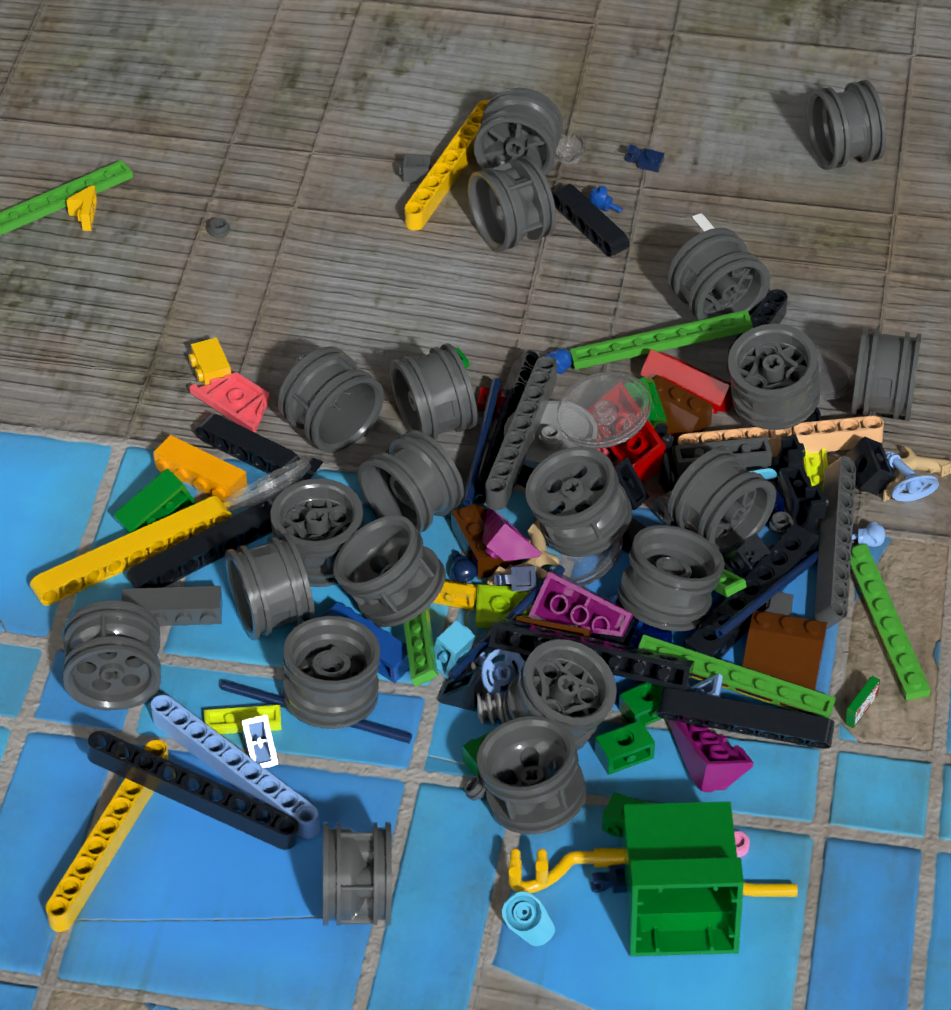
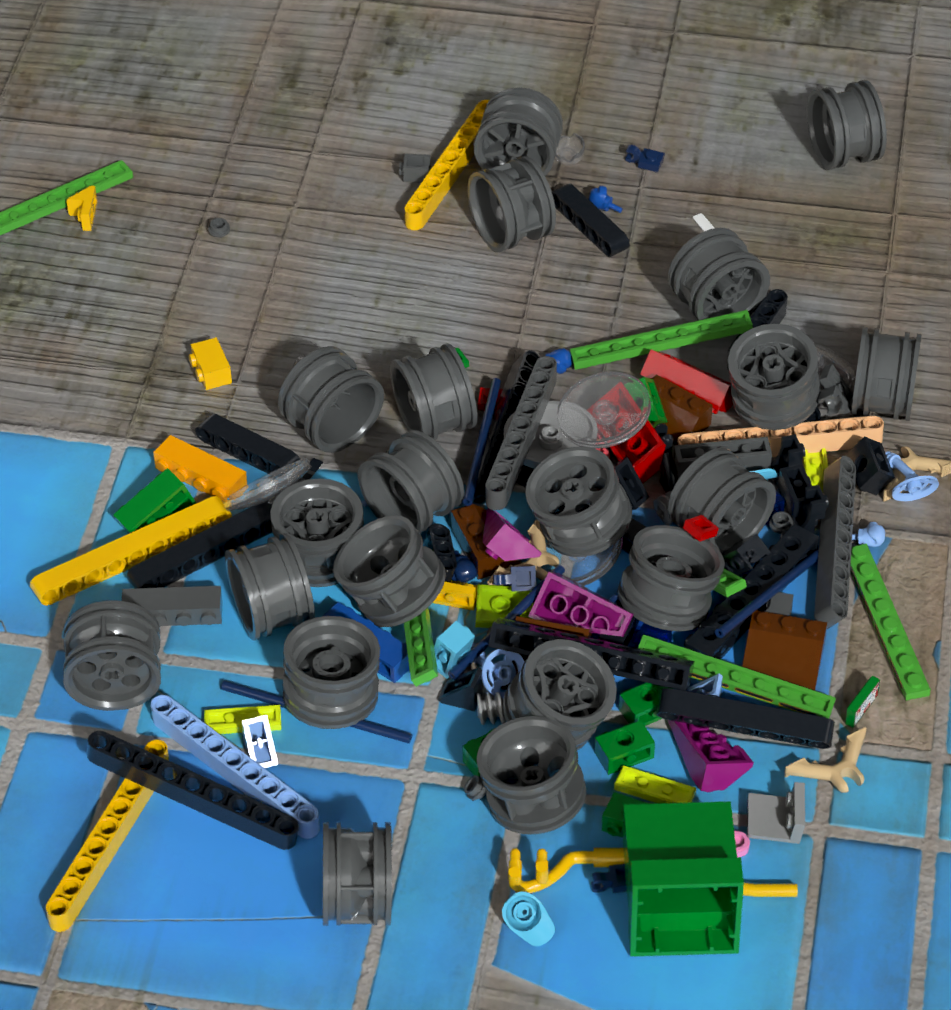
(235, 398): coral wing -> none
(440, 541): none -> black beam
(653, 787): none -> neon yellow tile
(700, 528): none -> red plate
(777, 816): none -> light grey bracket
(835, 392): none -> dark grey plate
(836, 772): none -> tan piece

